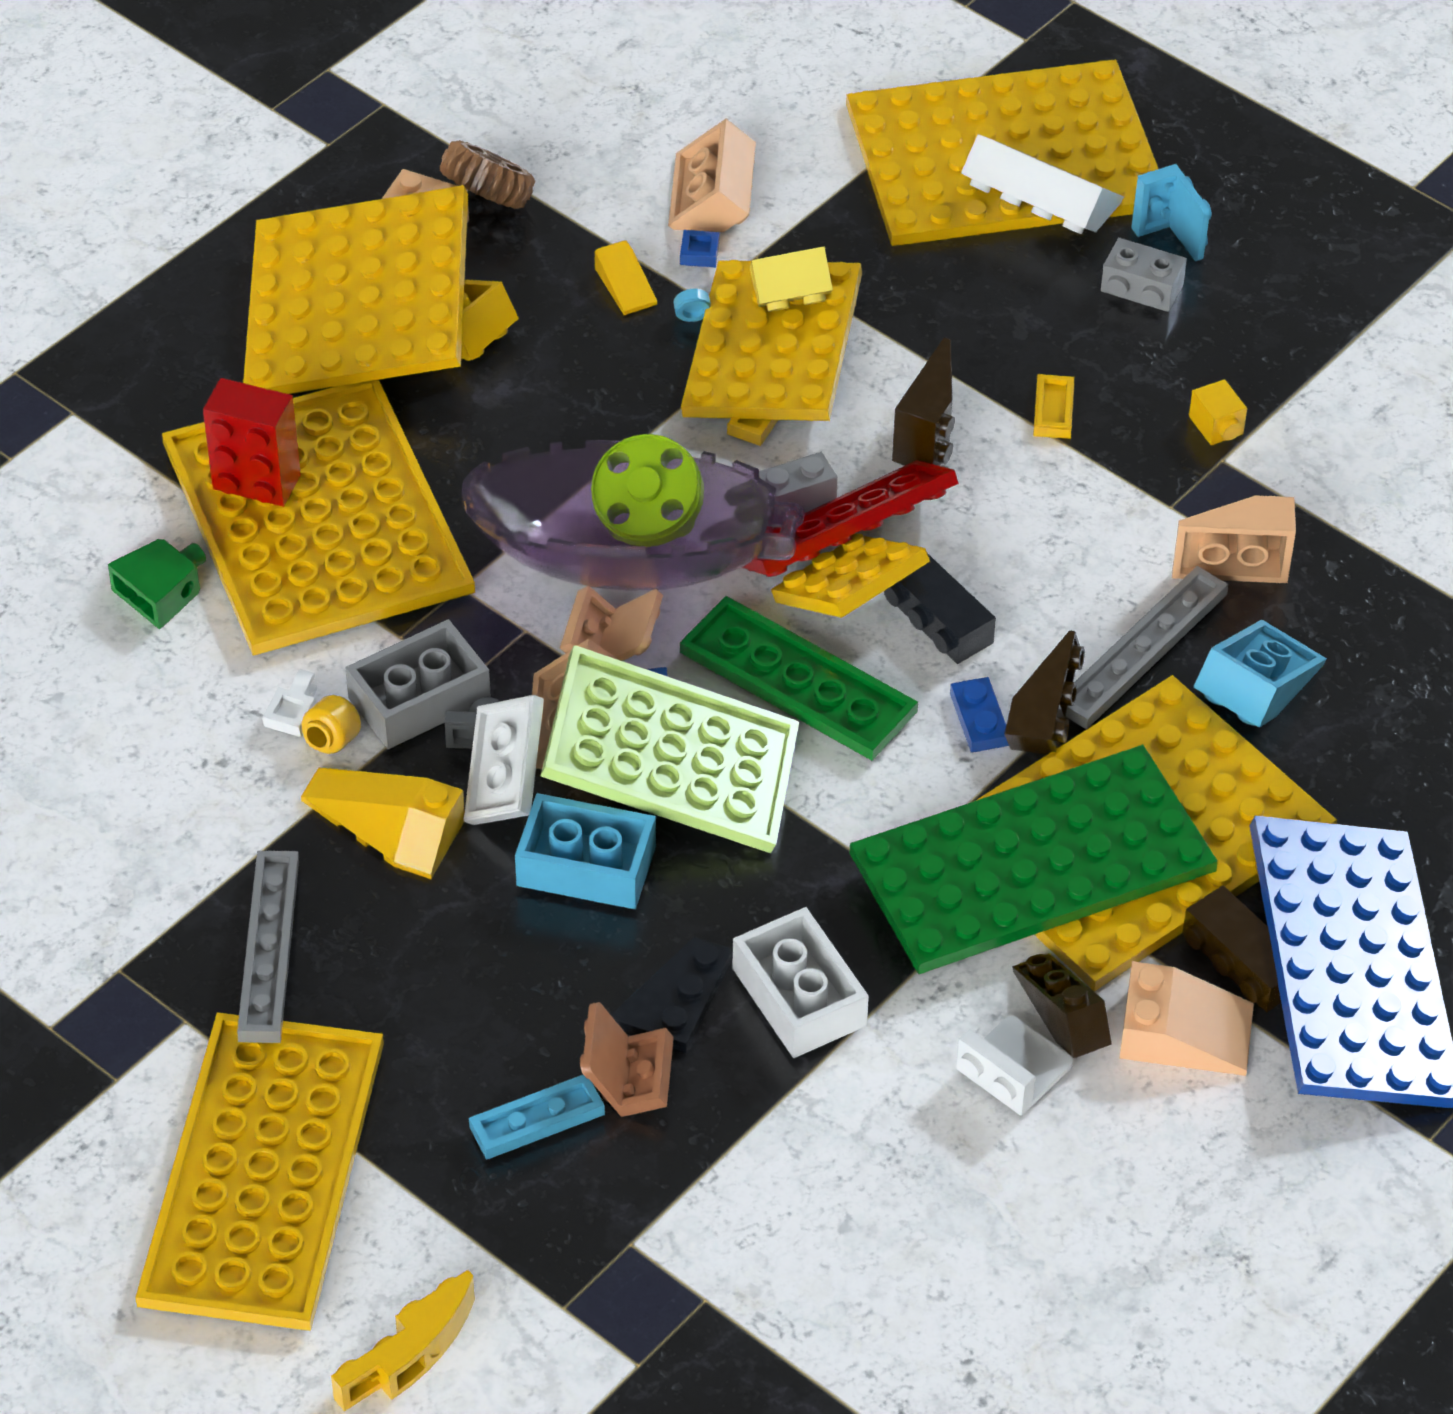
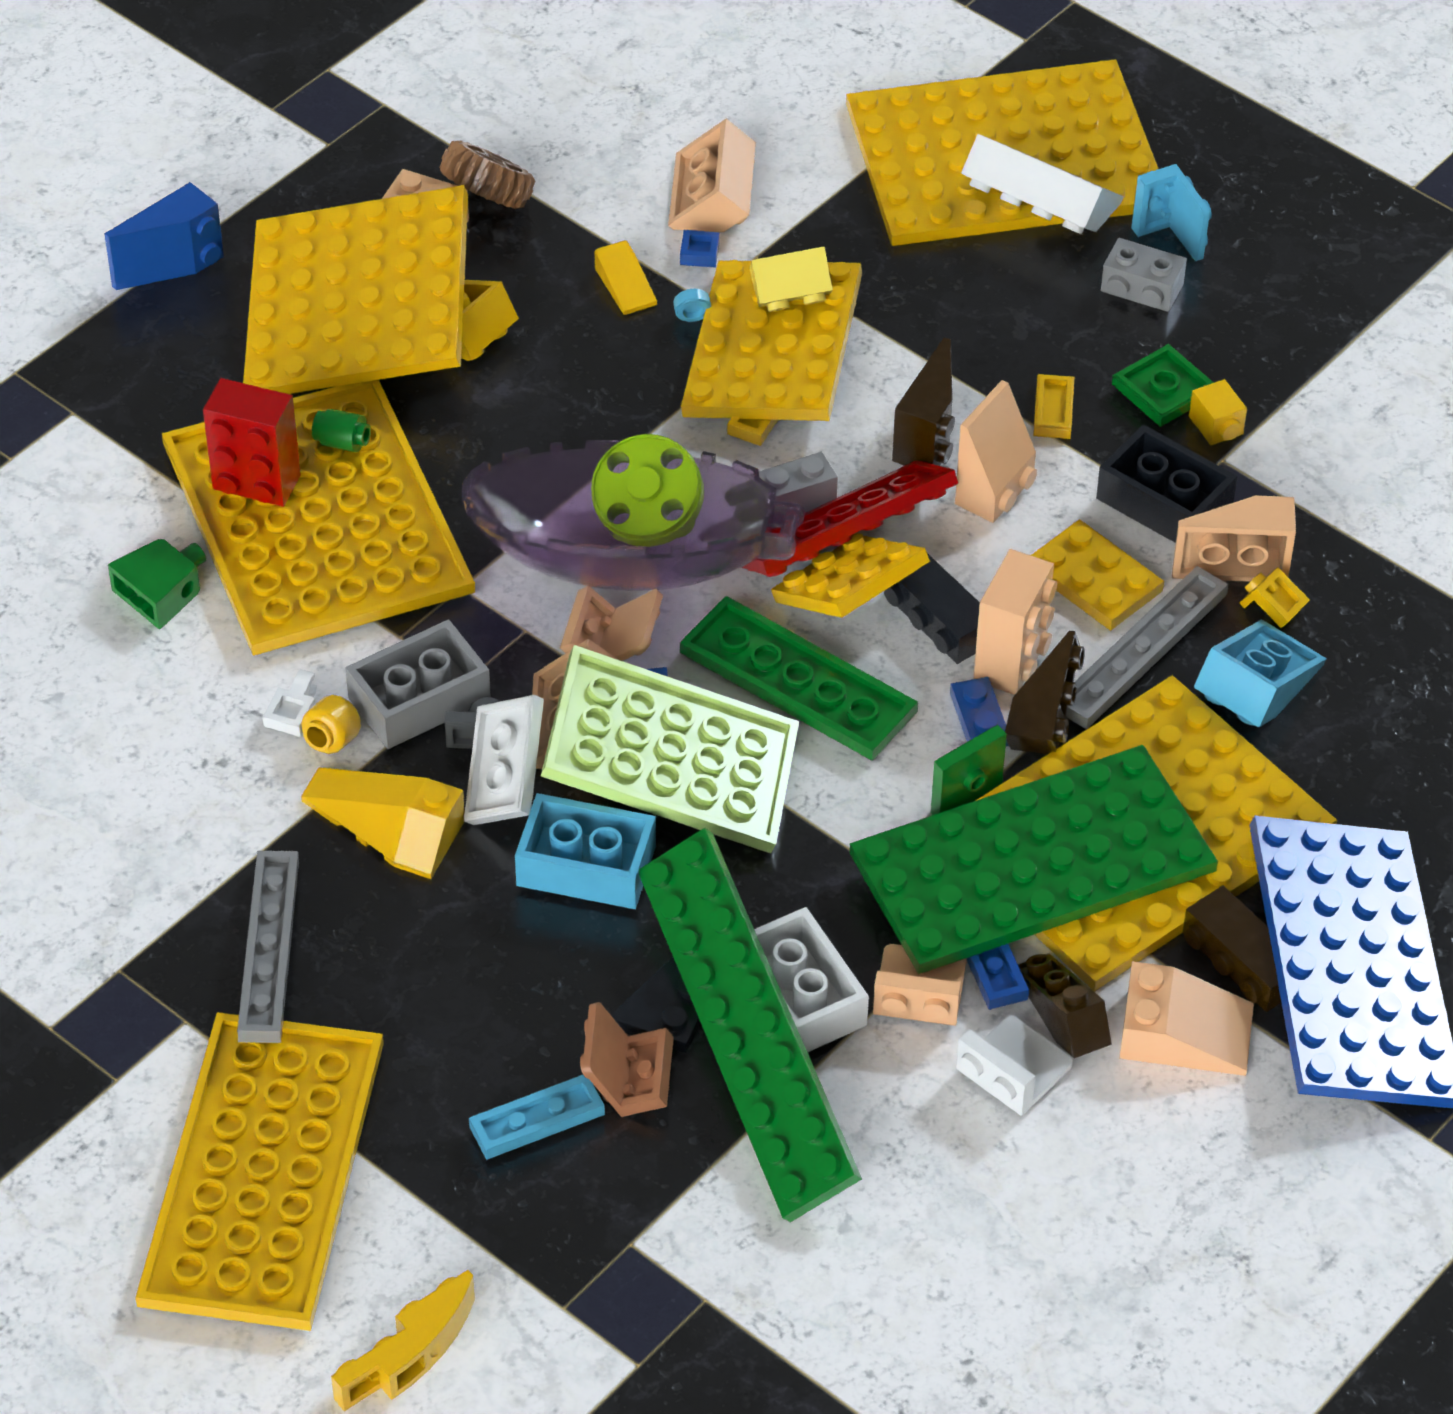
(165, 240): none -> blue slope
(341, 430): none -> green brick
(749, 1026): none -> green plate
(915, 996): none -> light nougat bracket
(969, 771): none -> green plate
(994, 456): none -> light nougat slope
(998, 977): none -> blue plate
(1015, 621): none -> light nougat brick
(1099, 575): none -> yellow plate
(1161, 384): none -> green plate
(1162, 482): none -> black brick
(1275, 595): none -> yellow bracket

